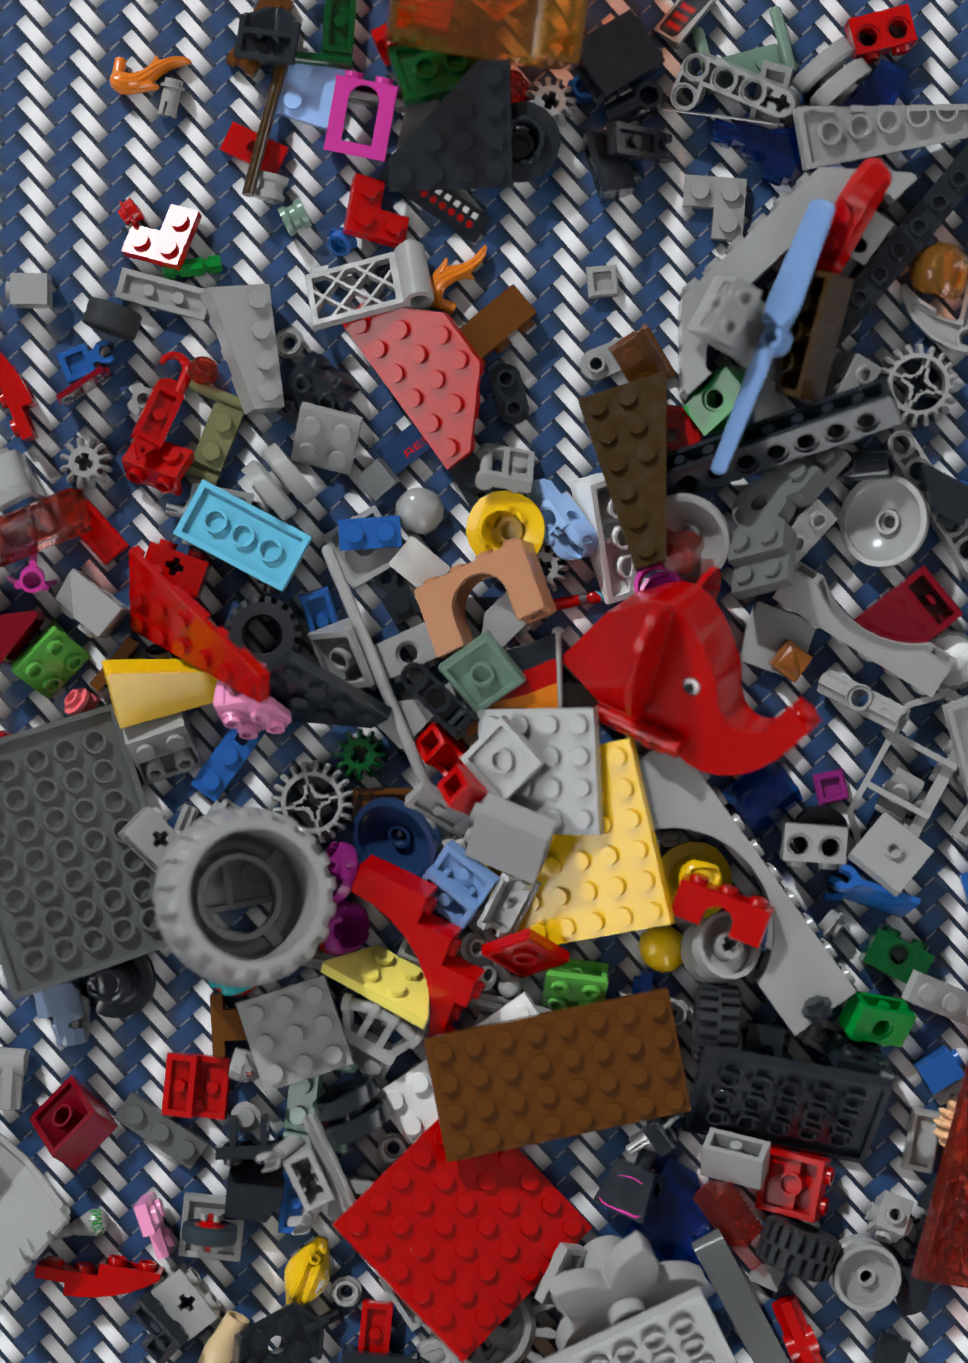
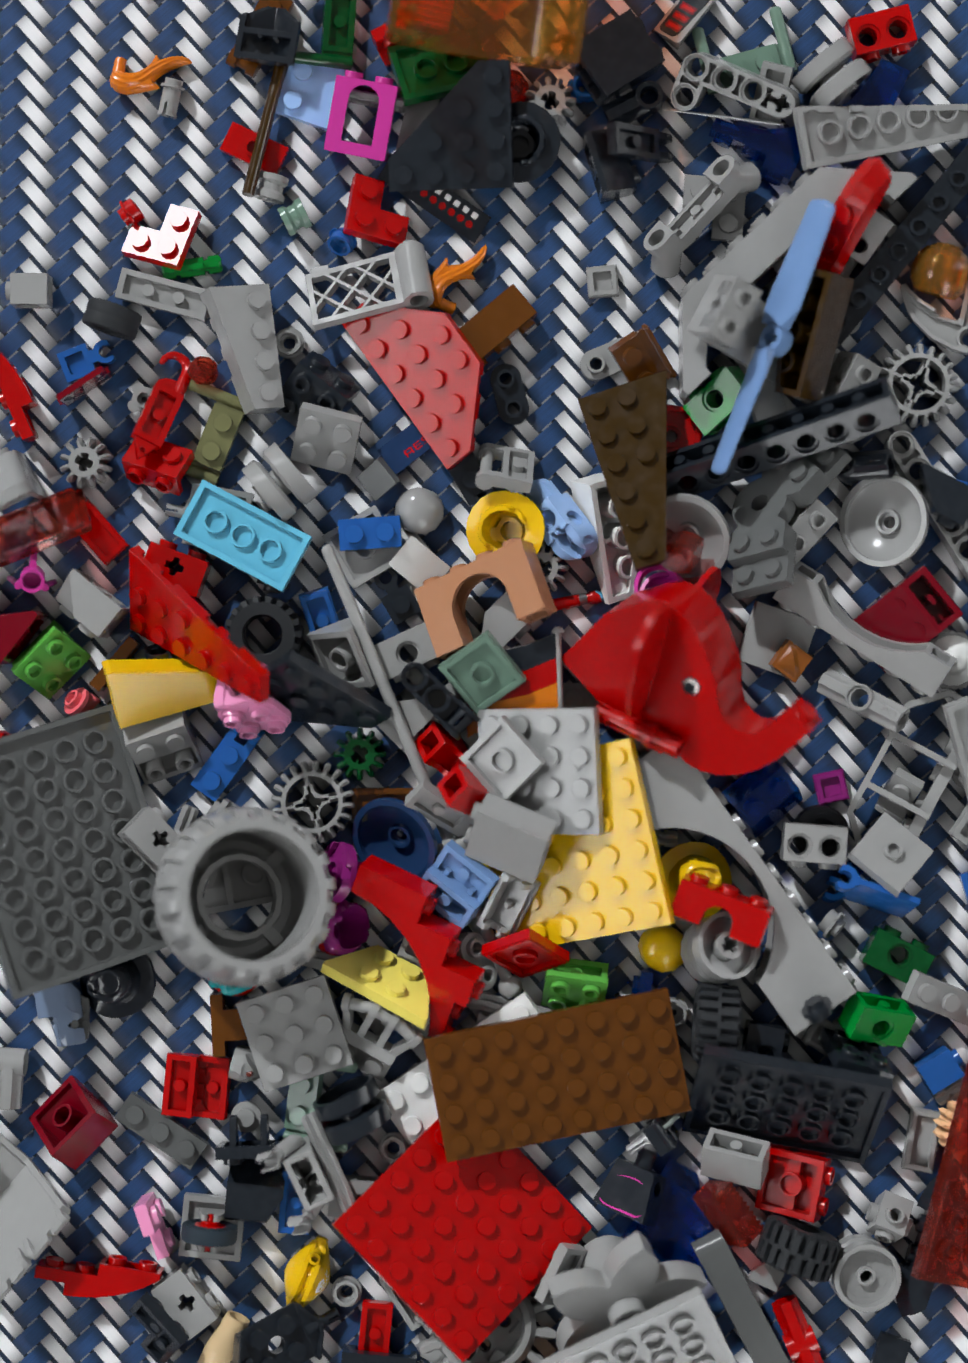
(92, 1223): light grey piece -> none
(725, 181): none -> light grey plate

